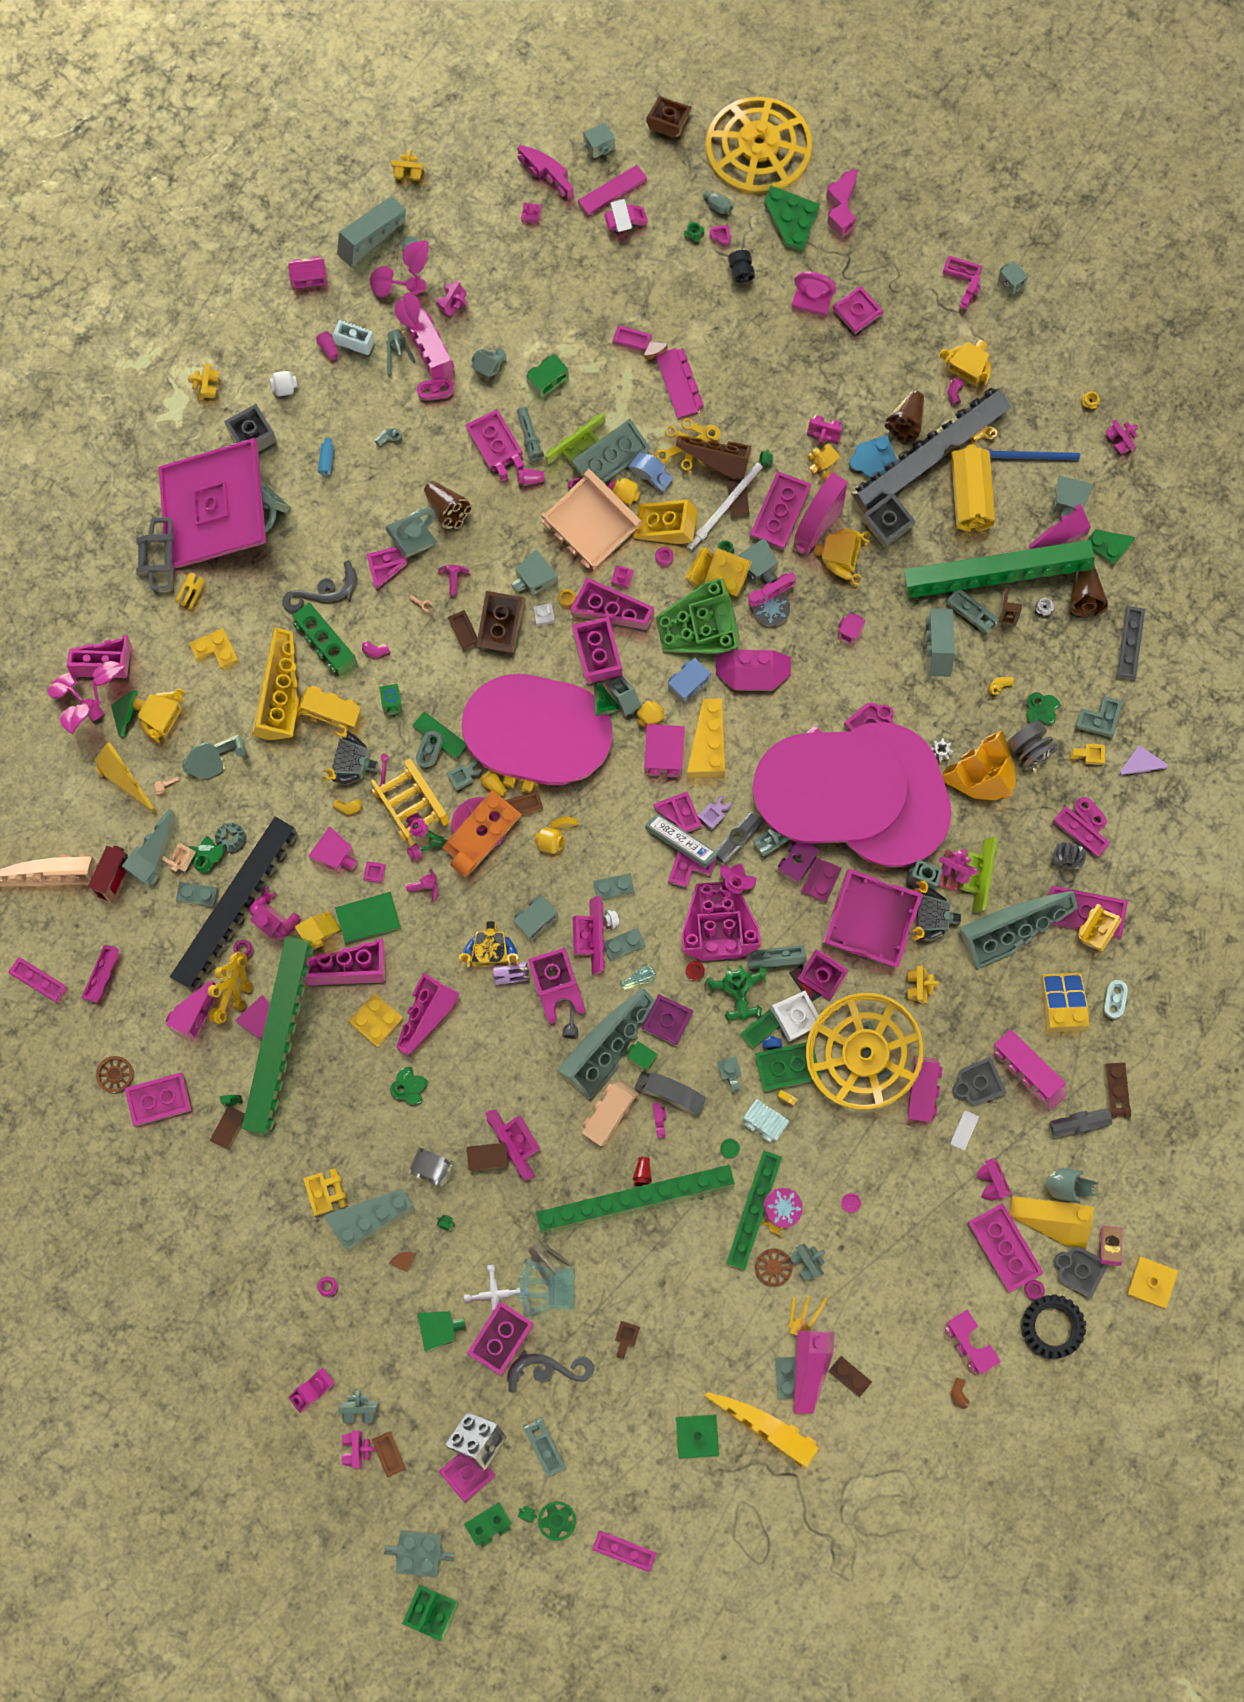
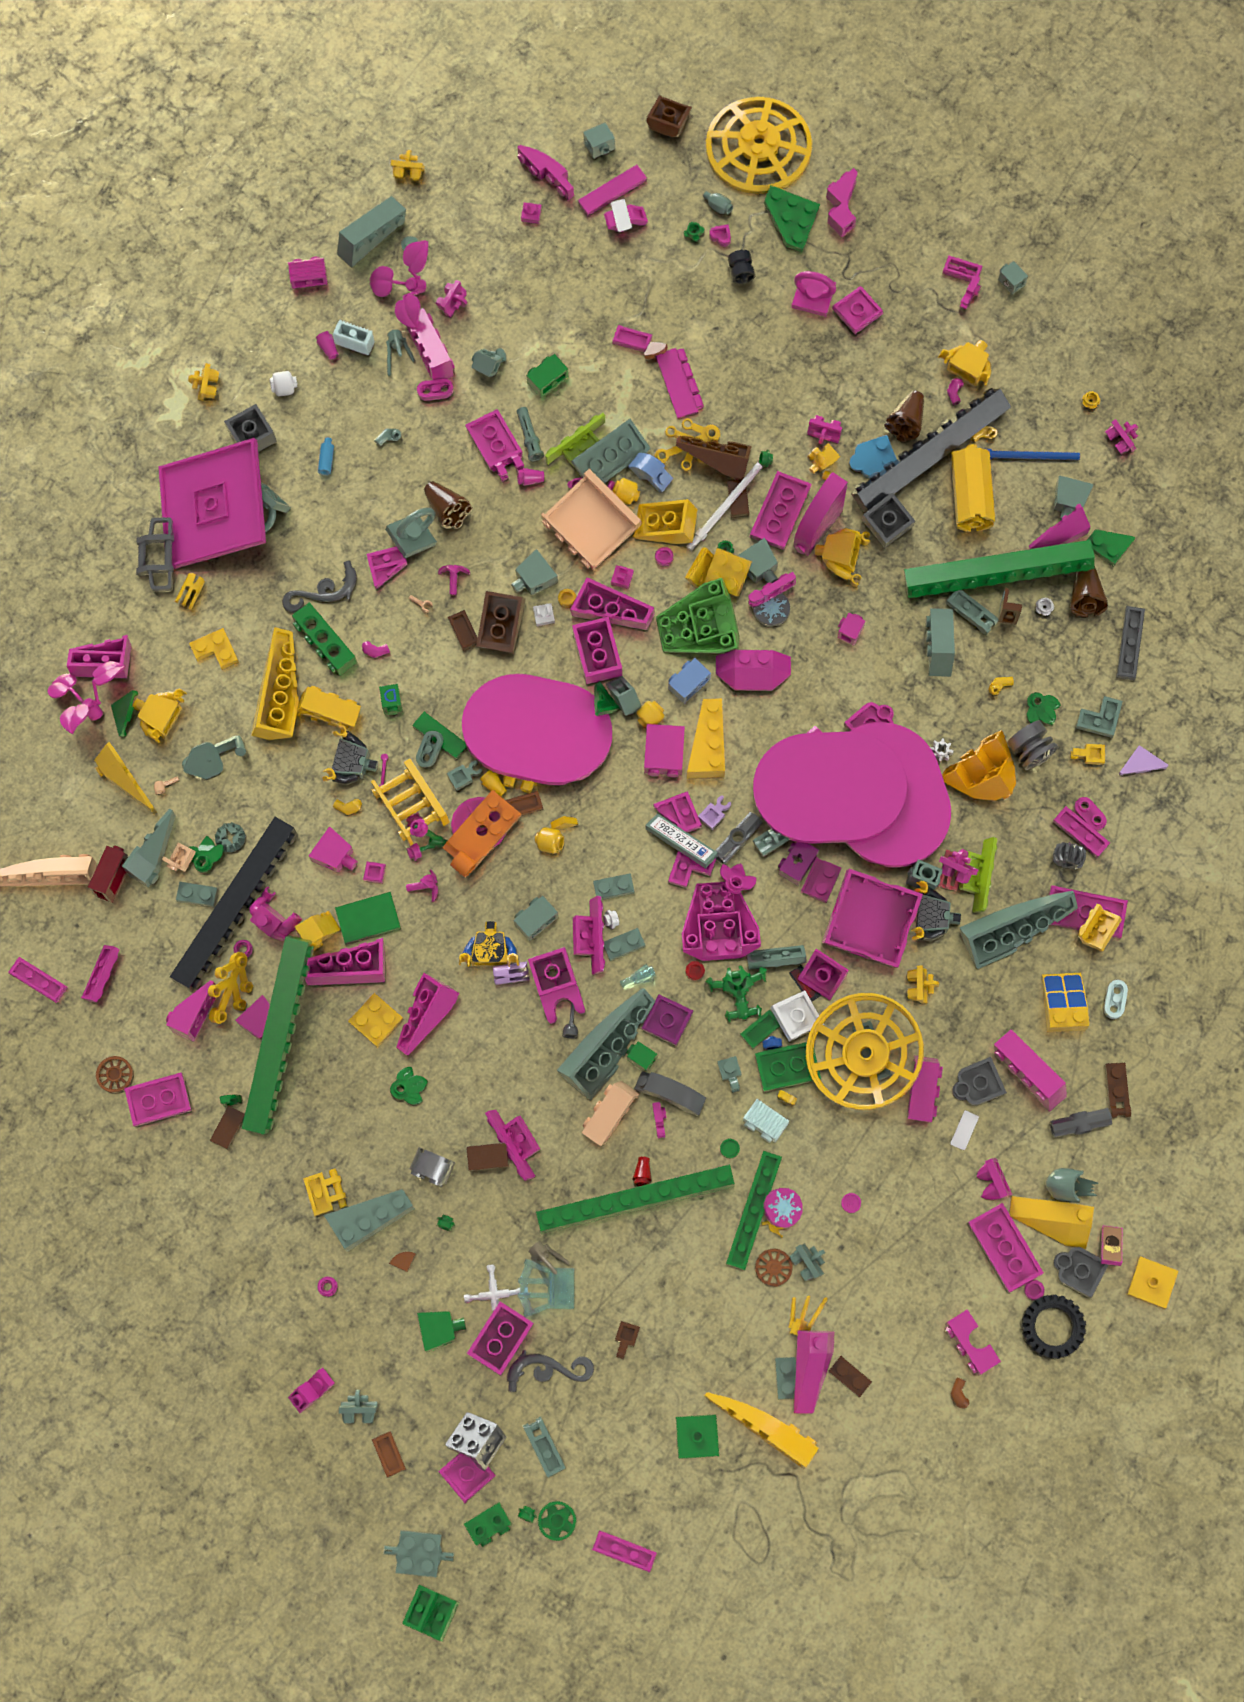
(355, 1440): dark pink hips -> none

